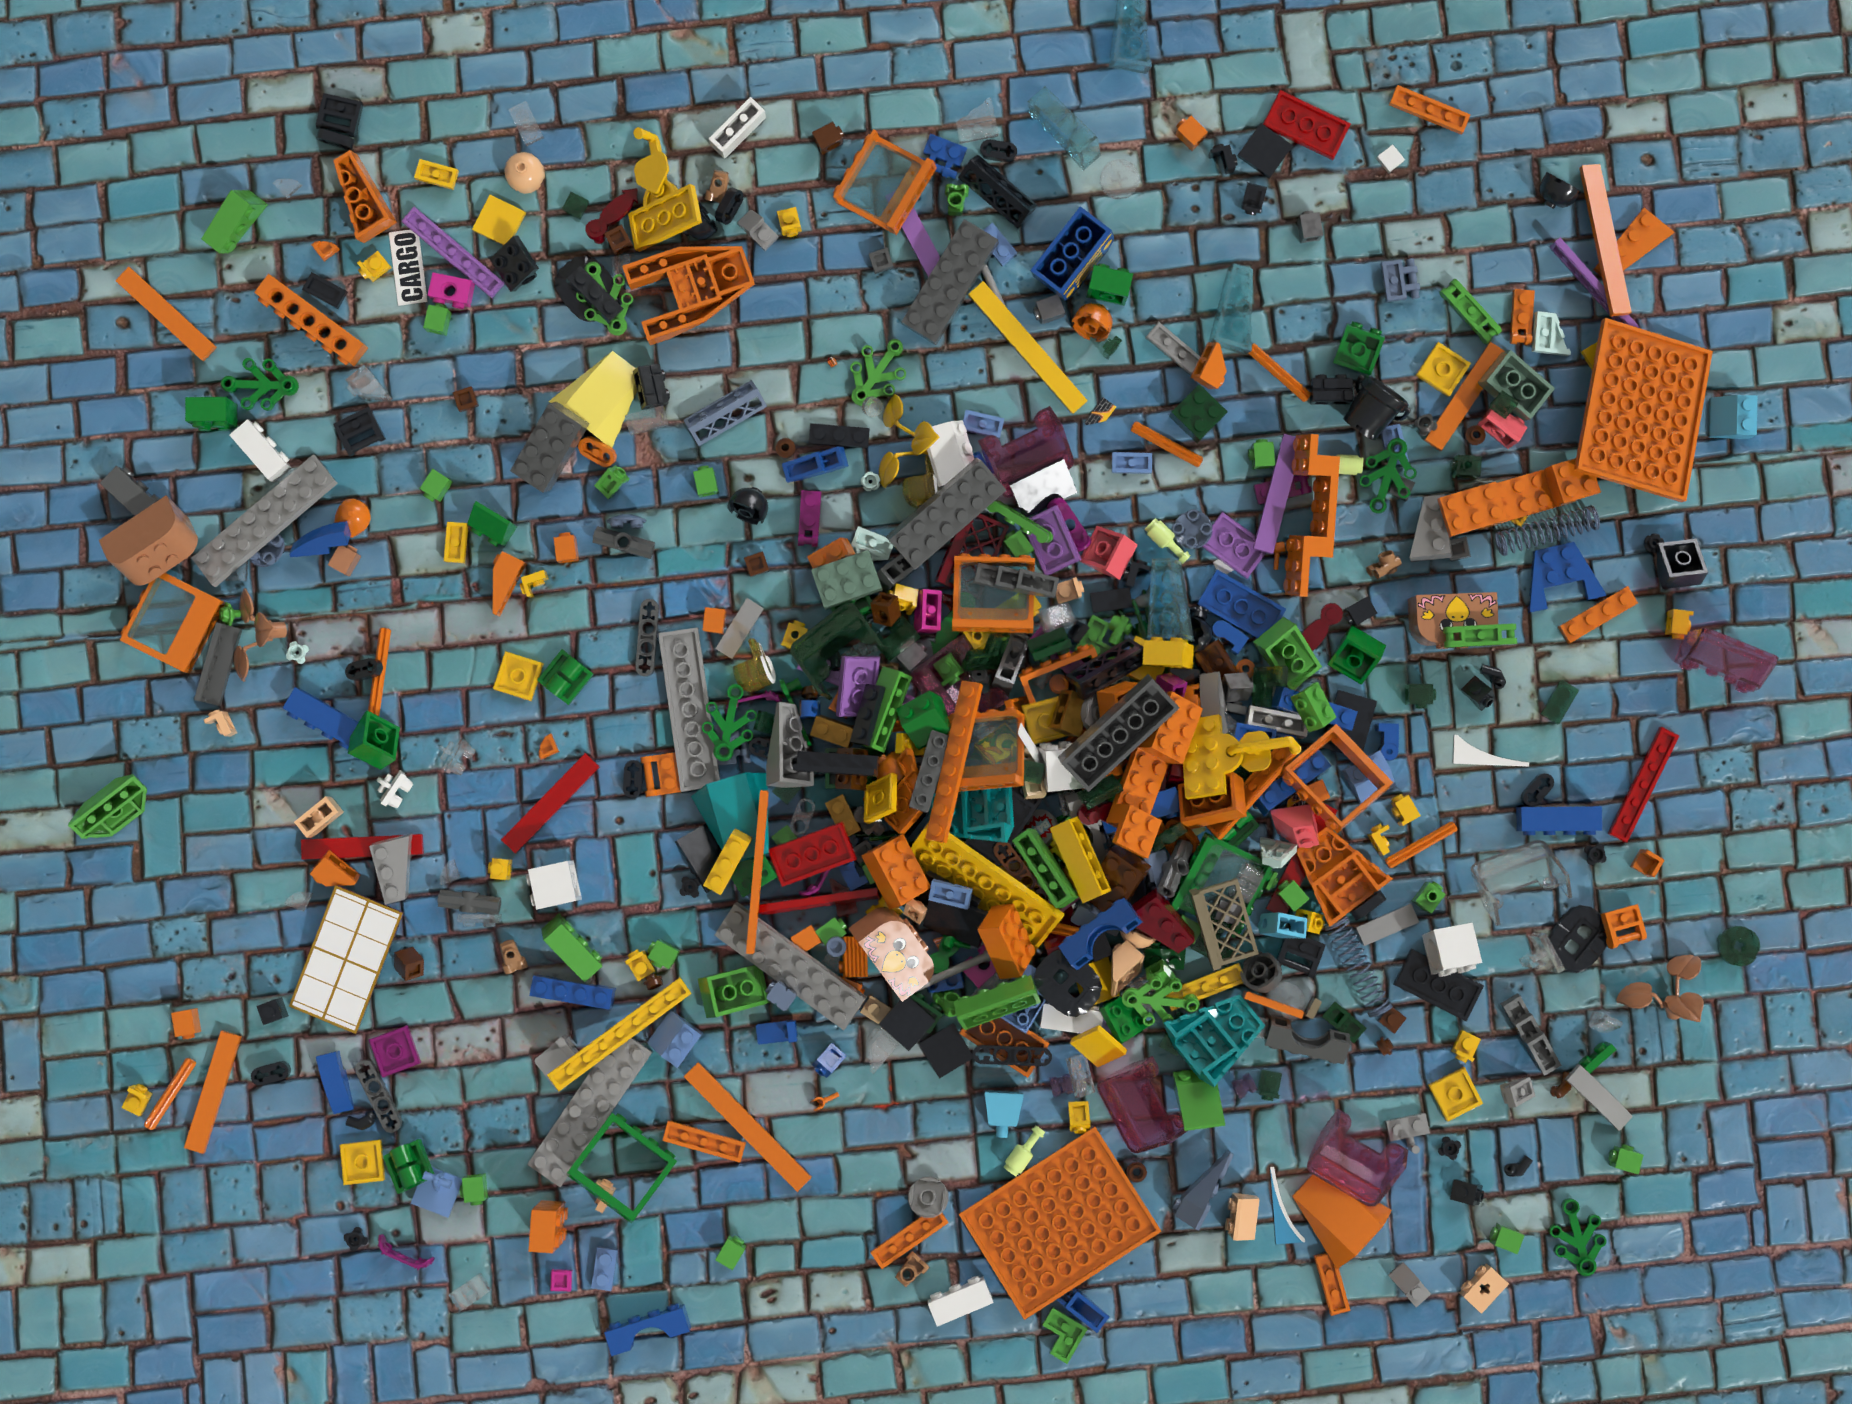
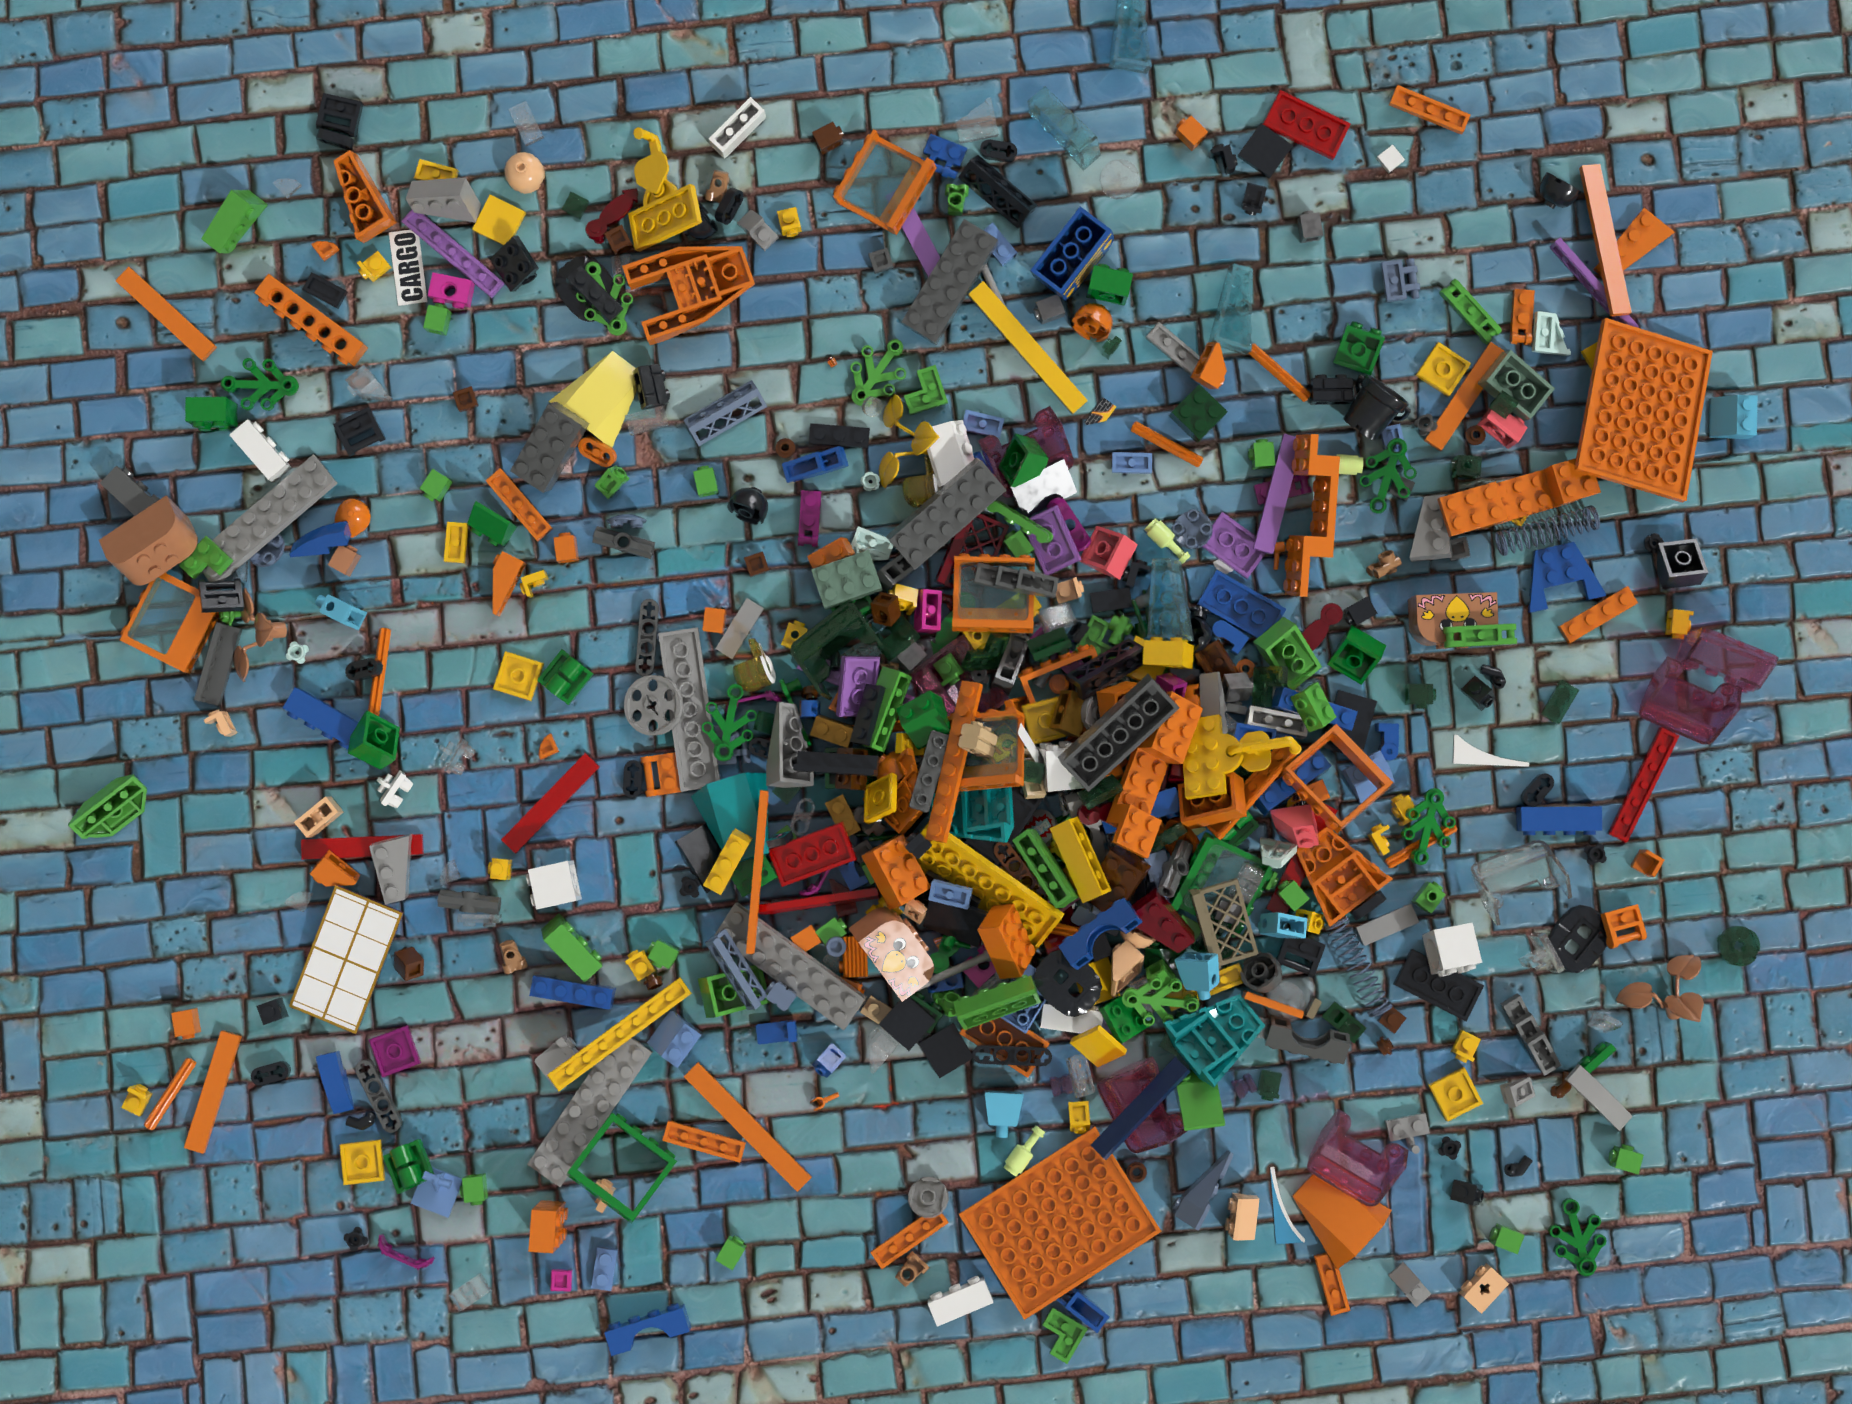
(206, 554): none -> bright green plate
(221, 600): none -> black plate
(341, 611): none -> medium azure torso
(444, 198): none -> light grey wedge
(519, 504): none -> orange plate
(661, 707): none -> light grey wedge
(733, 972): none -> sand blue fence
(780, 839): none -> black tile
(917, 844): none -> black bracket
(930, 396): none -> bright green plate
(978, 739): none -> tan brick
(1022, 460): none -> green slope
(1140, 1108): none -> dark blue tile
(1198, 972): none -> medium azure torso
(1428, 823): none -> green plant
(1688, 707): none -> clear pink windscreen

